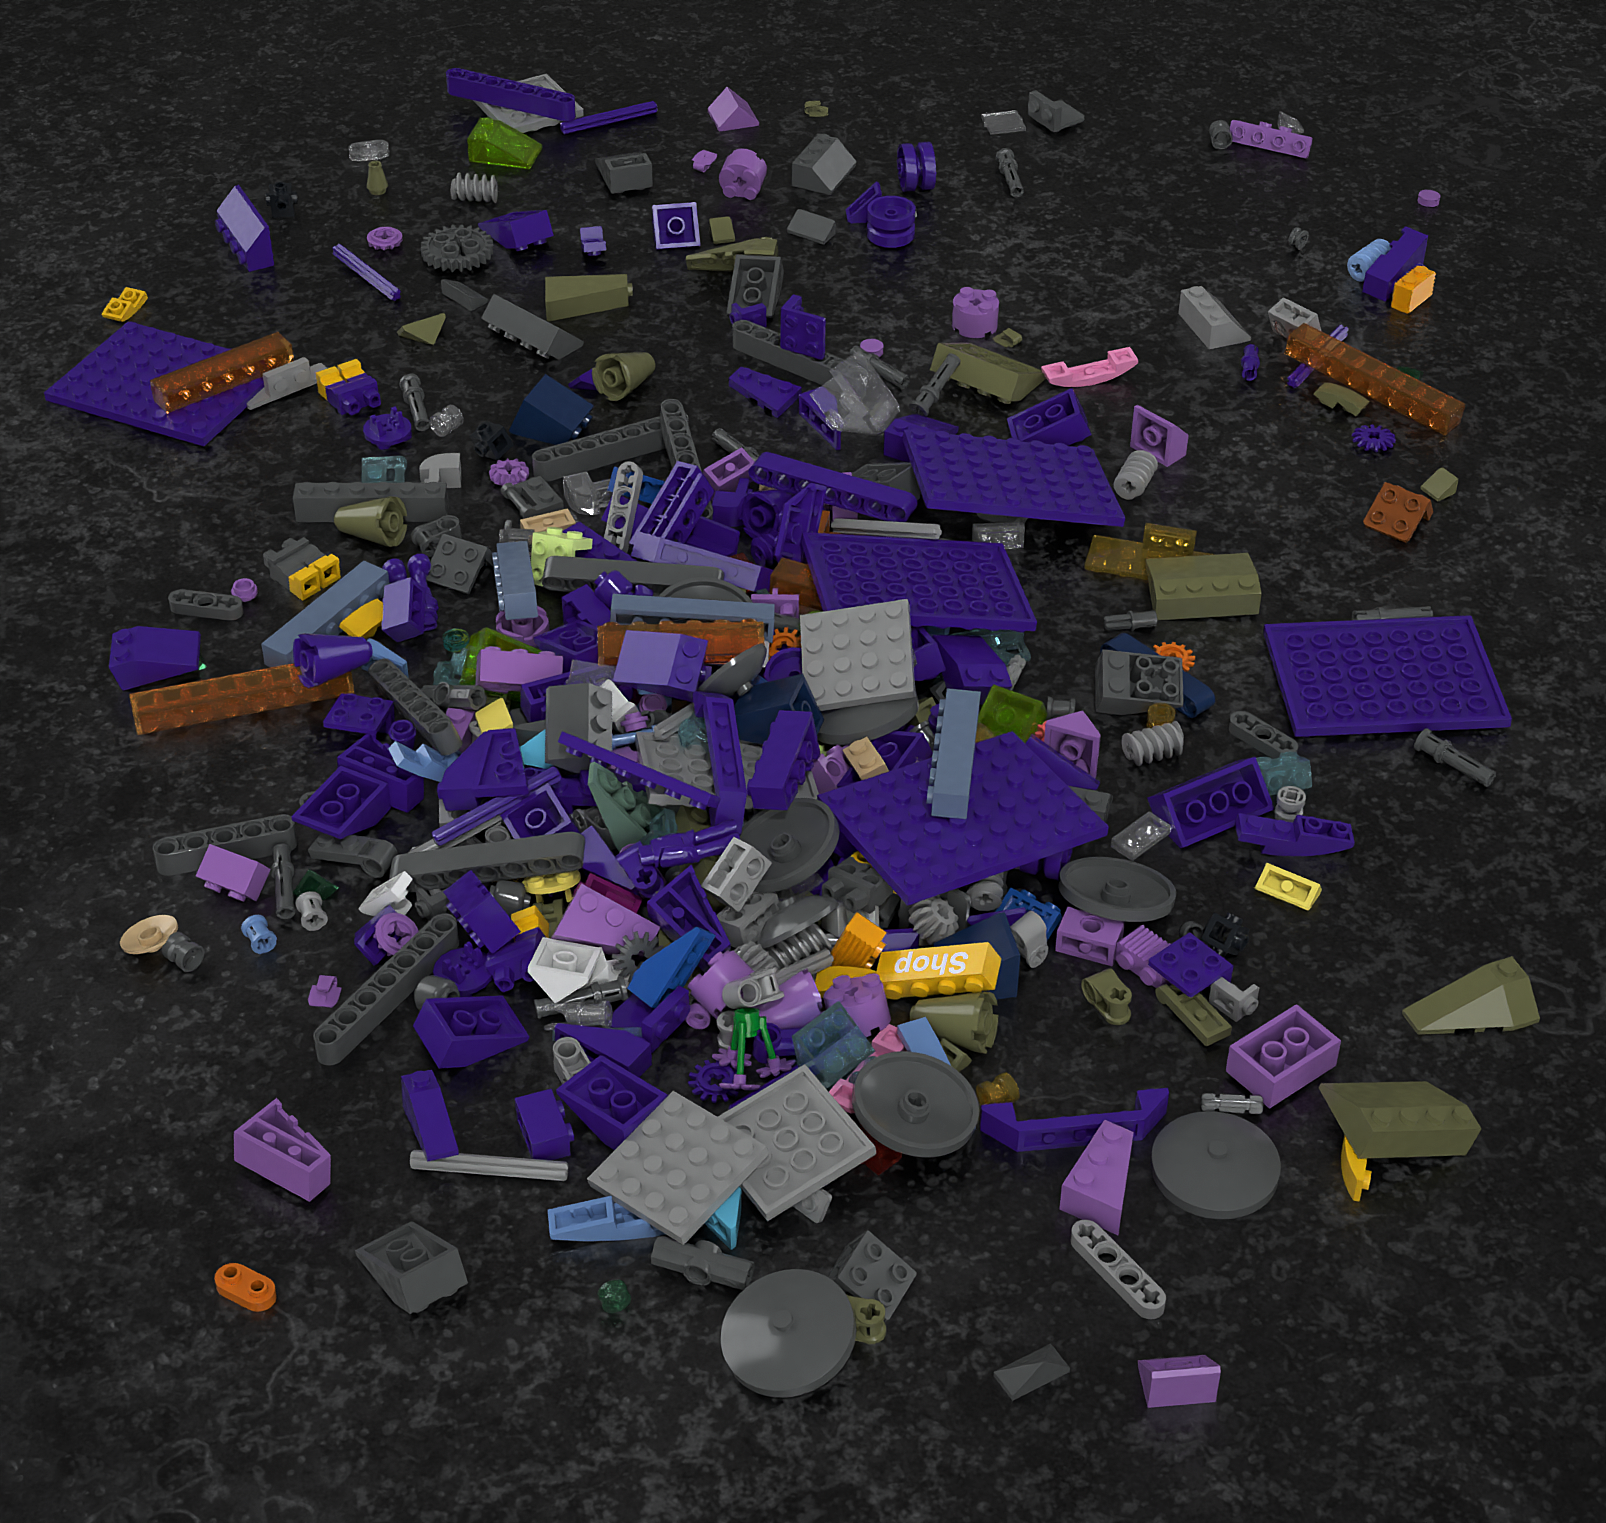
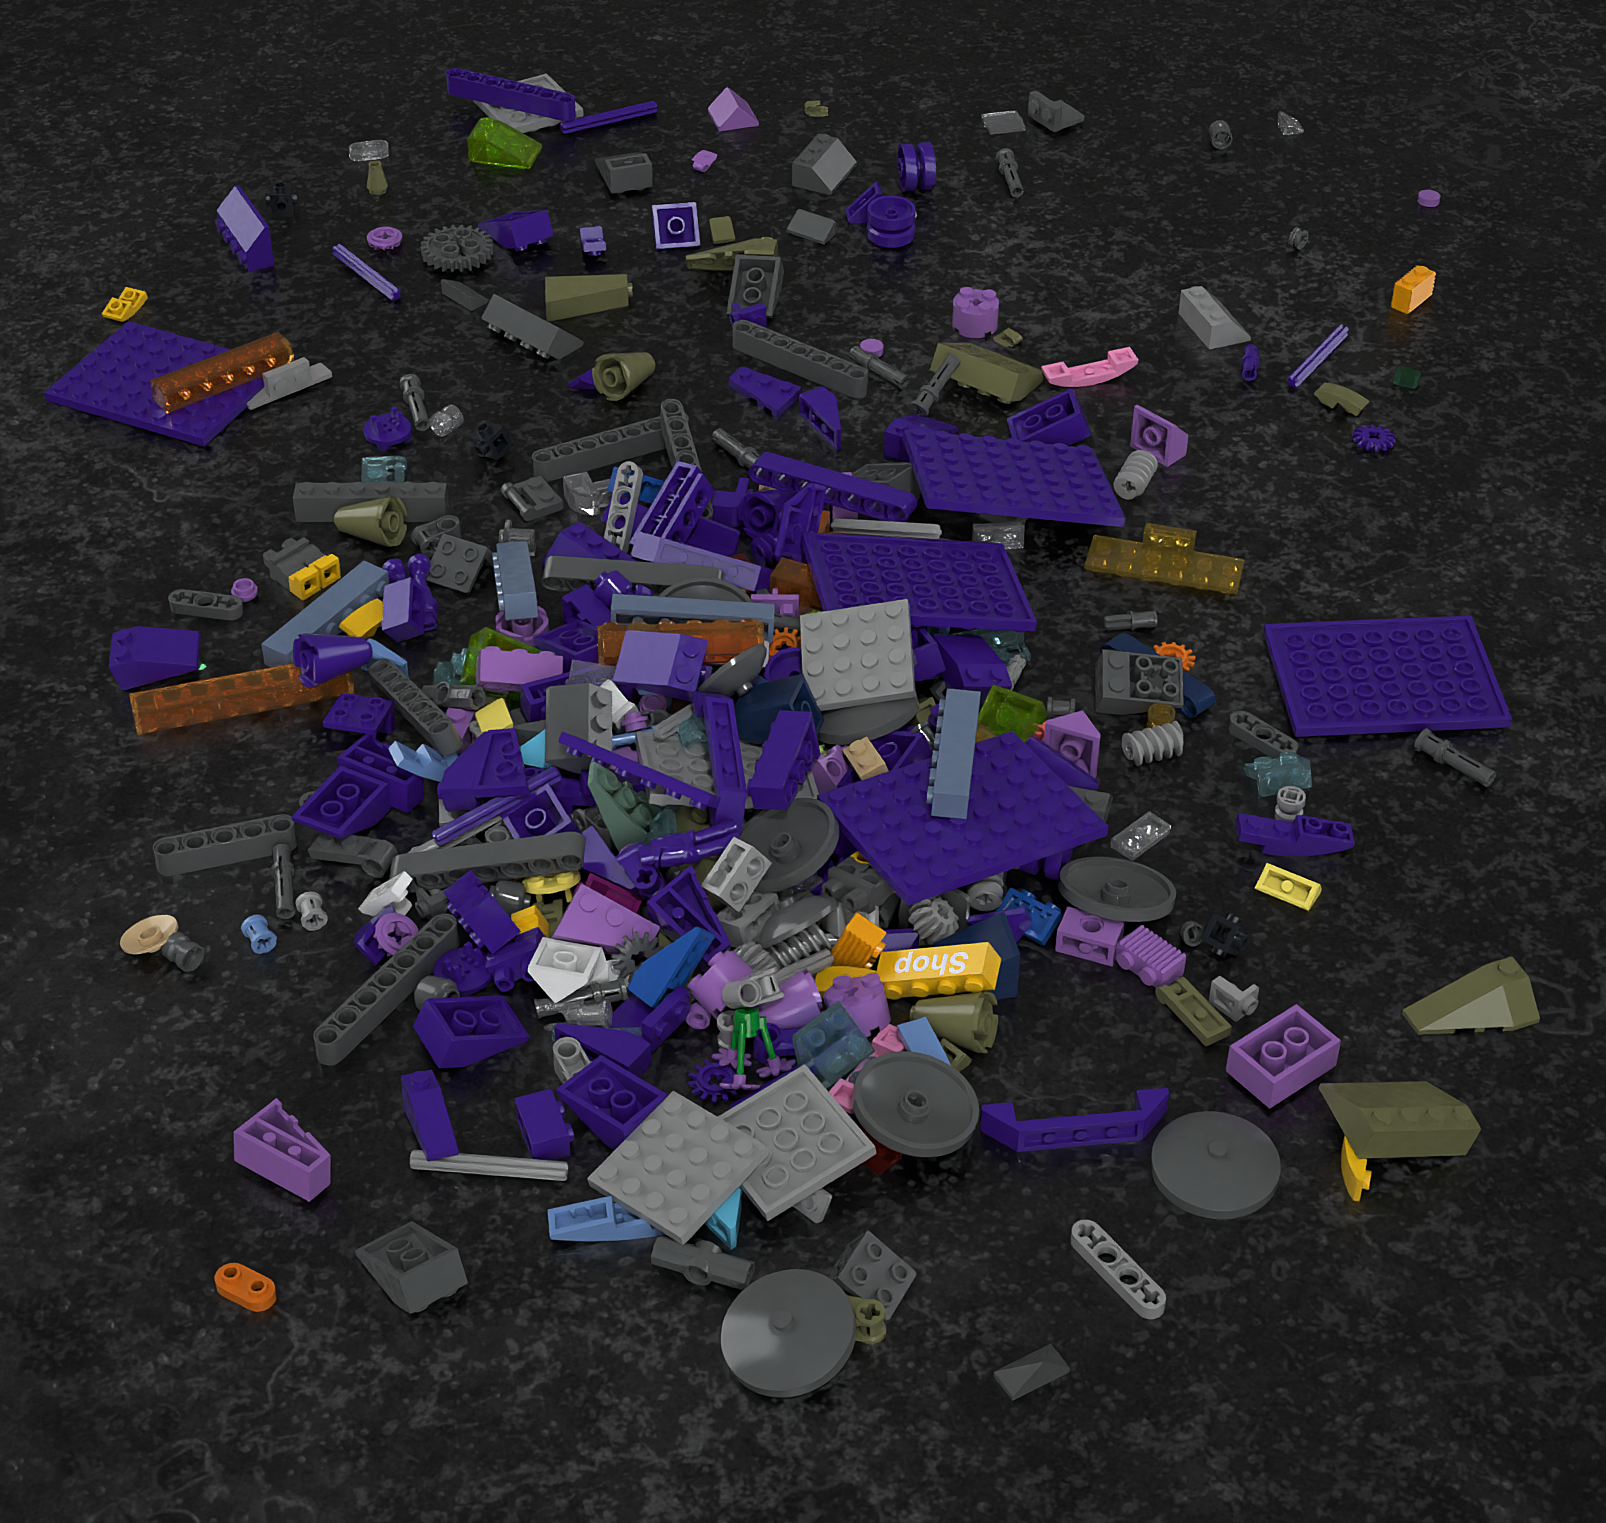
(232, 872): medium lavender brick -> none
(315, 883): clear green slope -> none
(325, 993): medium lavender piece -> none
(348, 387): dark purple hips -> none
(403, 732): dark purple cone -> none
(423, 330): olive slope -> none
(442, 469): light grey brick -> none
(455, 639): clear green tile -> none
(474, 188): light grey piece -> none
(500, 476): medium lavender gear -> none
(552, 413): dark blue slope -> none
(554, 543): yellowish green bracket -> none
(559, 519): tan plate -> none
(614, 1296): clear green bush -> none
(726, 472): medium lavender brick -> none
(742, 174): medium lavender brick -> none
(801, 330): dark purple bracket -> none
(856, 398): clear windscreen -> none
(1000, 1090): clear yellow wheel -> none
(1031, 938): light grey piece -> none
(1099, 1178): medium lavender wedge -> none
(1108, 996): olive piece -> none
(1179, 1380): medium lavender slope -> none
(1191, 965): dark purple bracket -> none
(1203, 586): olive slope -> none
(1212, 801): dark purple slope -> none
(1232, 1103): dark grey axle -> none
(1271, 139): medium lavender bracket -> none
(1288, 316): light grey brick -> none
(1363, 259): light blue piece -> none
(1375, 379): clear orange brick -> none
(1381, 613): dark grey pin -> none
(1389, 268): dark purple wedge -> none
(1397, 512): dark orange bracket -> none
(1440, 485): olive slope -> none

